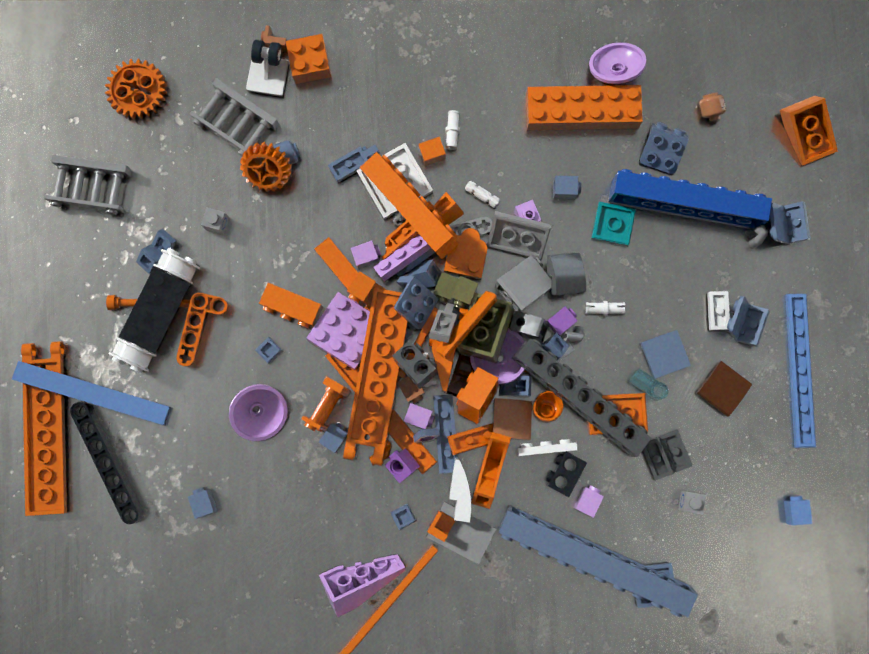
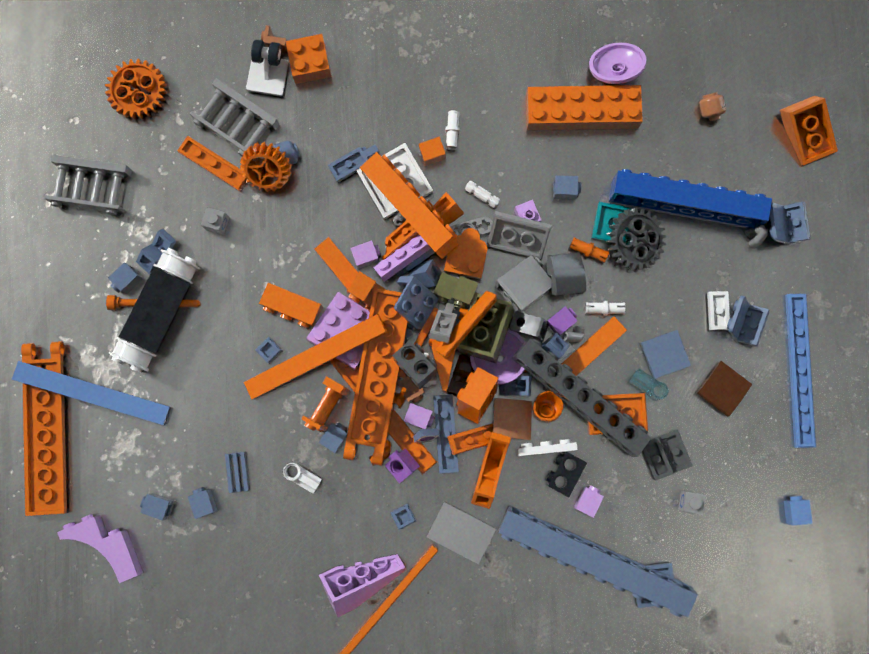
(99, 457): black beam -> none
(115, 548): none -> lavender arch
(124, 278): none -> sand blue brick
(156, 506): none -> sand blue brick
(197, 330): orange beam -> none
(212, 163): none -> orange tile
(236, 469): none -> sand blue tile
(261, 423): lavender dish -> none
(304, 478): none -> white piece
(315, 356): none -> orange tile
(399, 397): none -> orange hand
(441, 526): orange panel -> none
(460, 492): white slope -> none
(589, 249): none -> orange pin
(595, 345): none -> orange tile
(636, 238): none -> dark grey gear
(664, 148): sand blue bracket -> none

